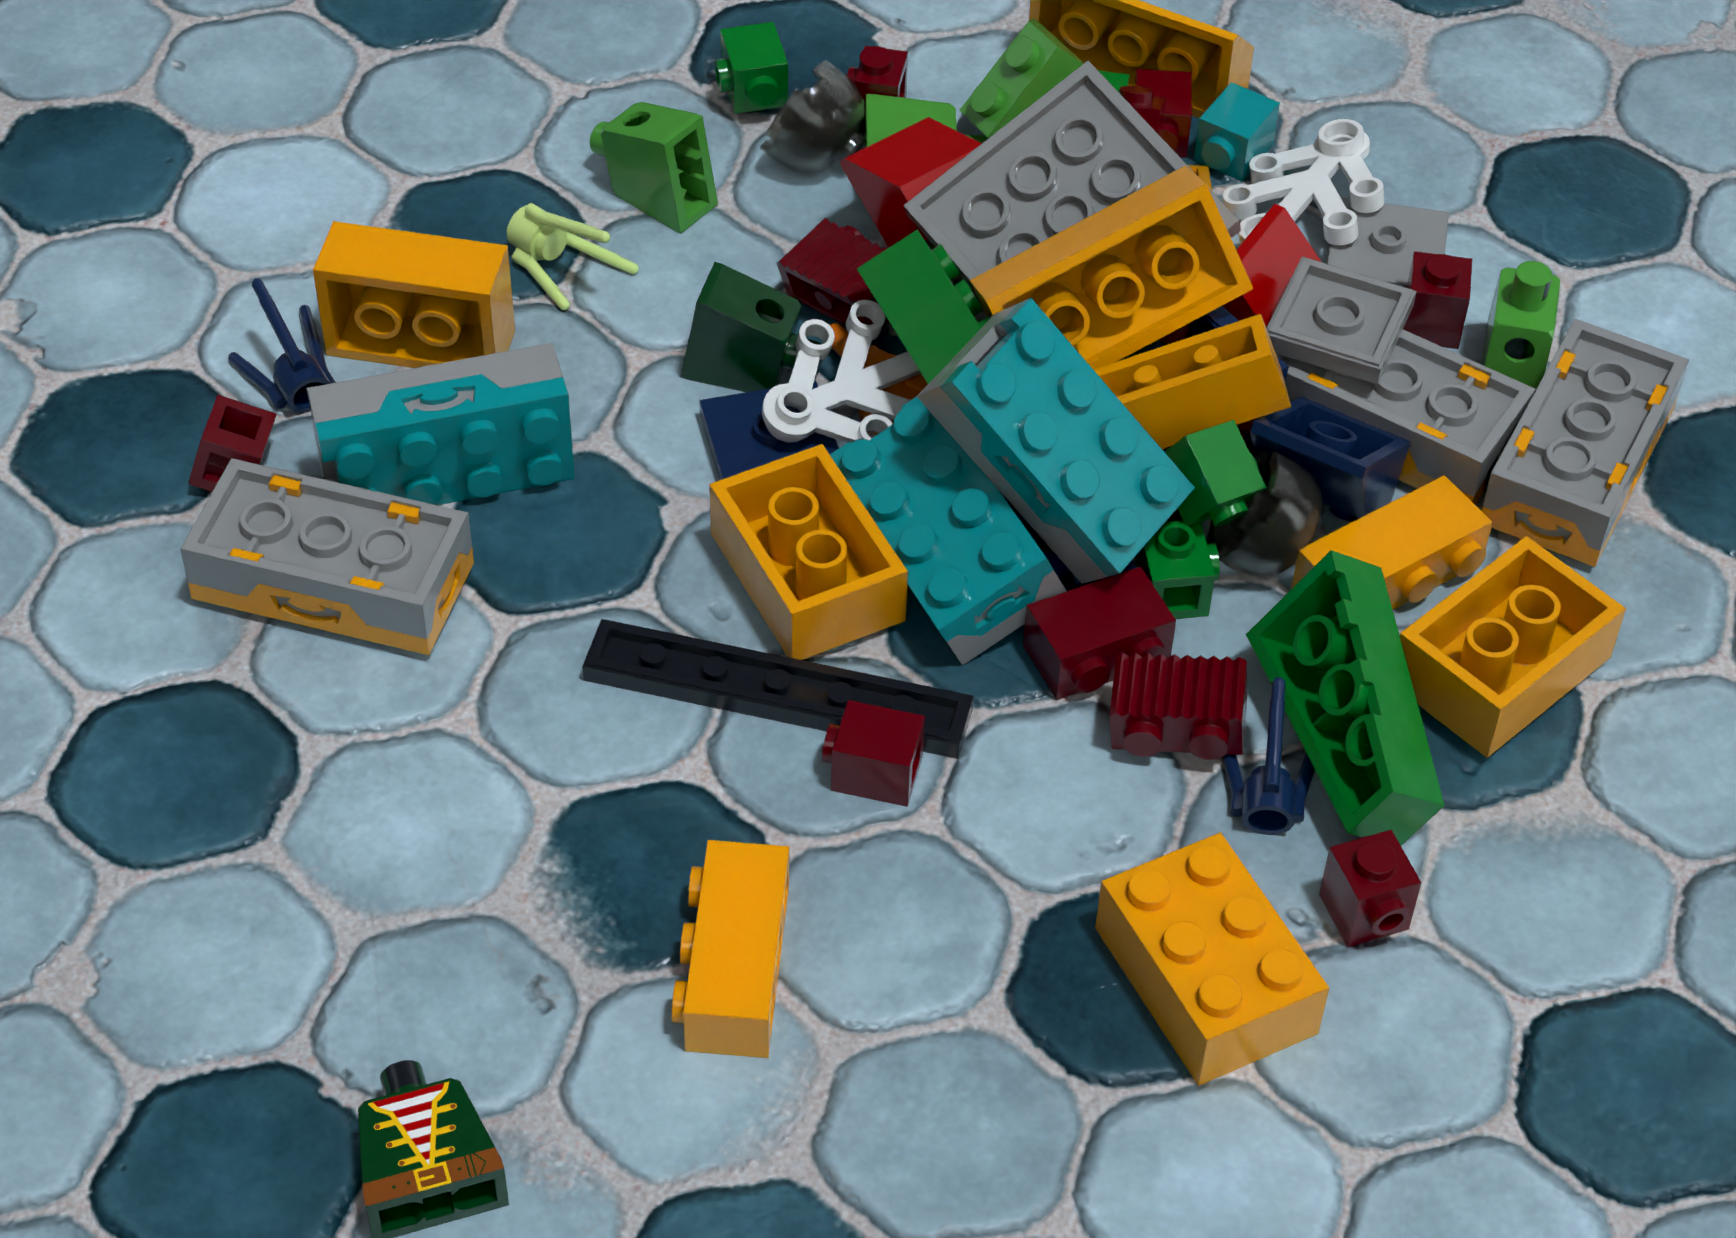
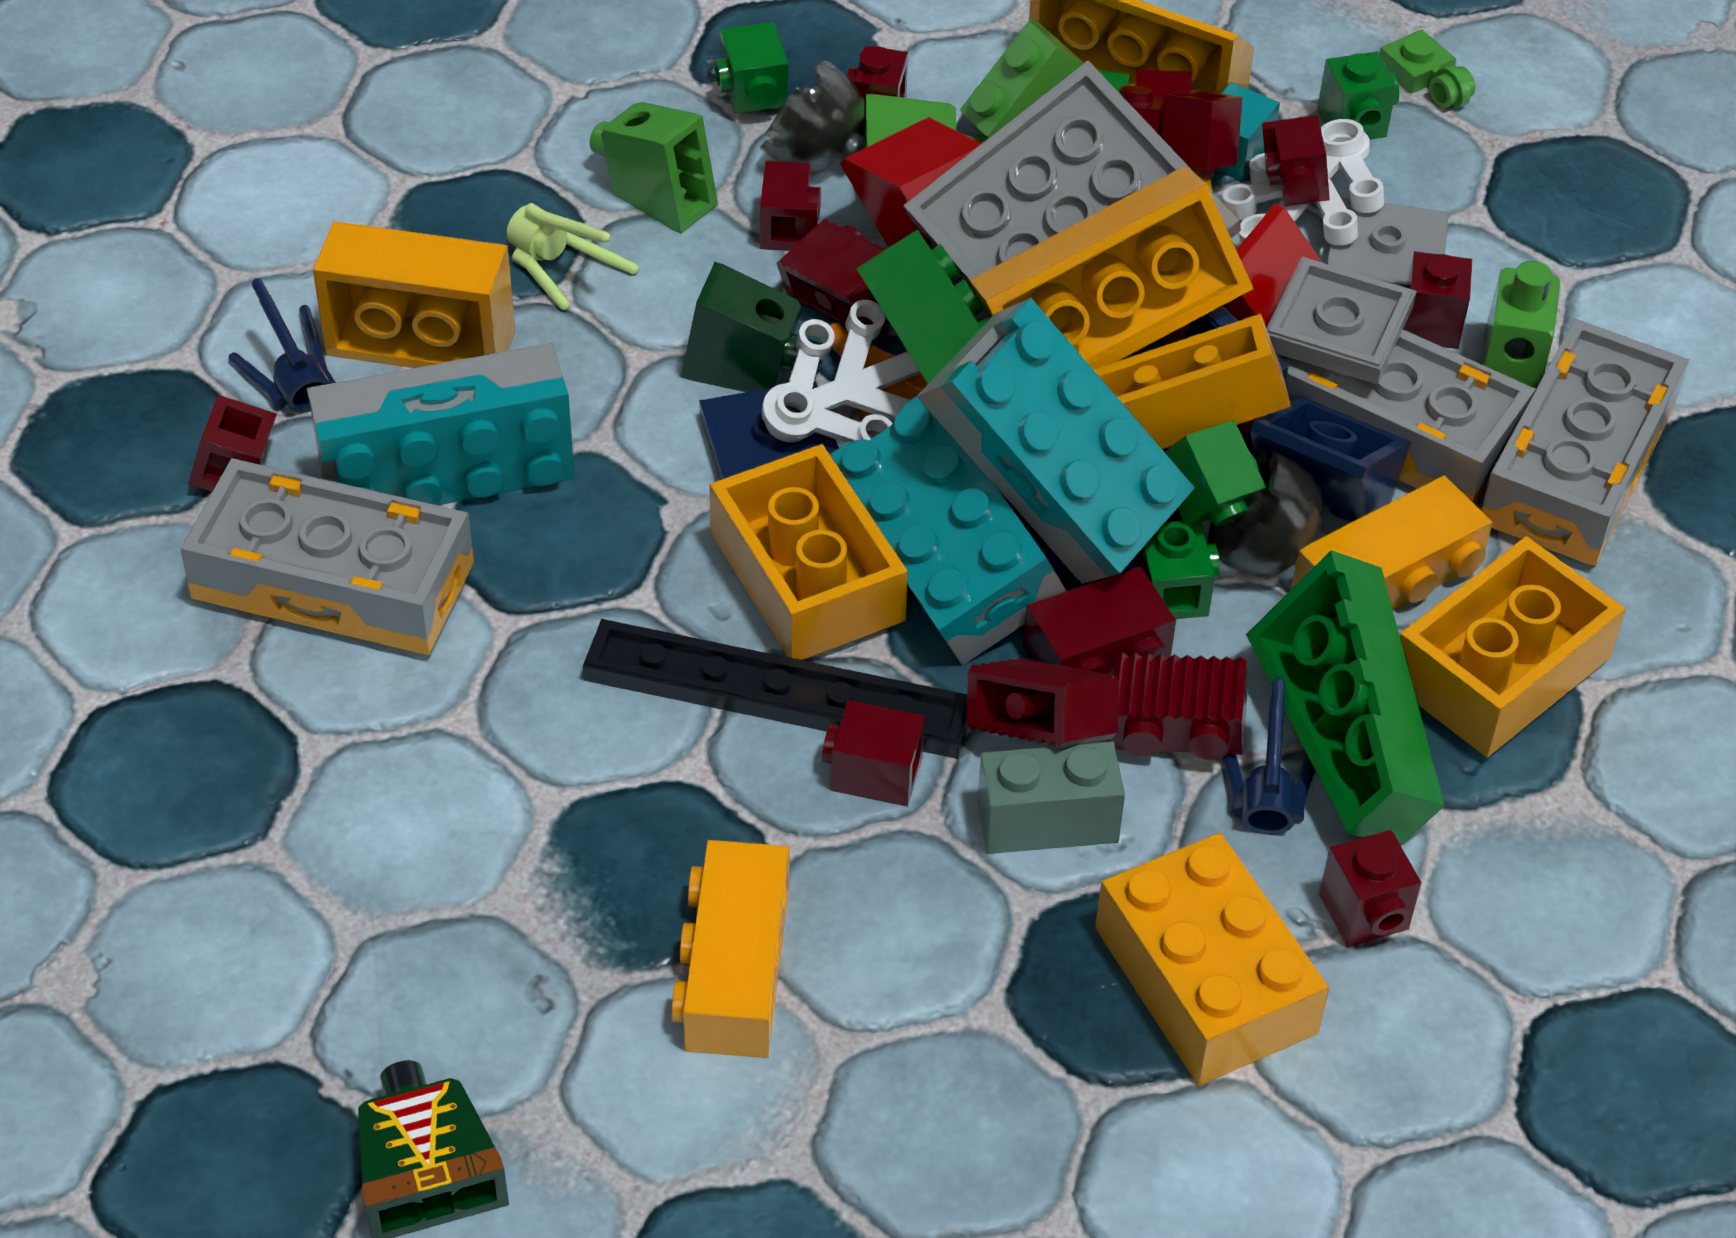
(787, 204): none -> dark red brick
(1042, 702): none -> dark red brick
(1050, 797): none -> sand green brick
(1203, 129): none -> dark red brick
(1296, 159): none -> dark red brick
(1359, 90): none -> green brick
(1424, 63): none -> bright green plate

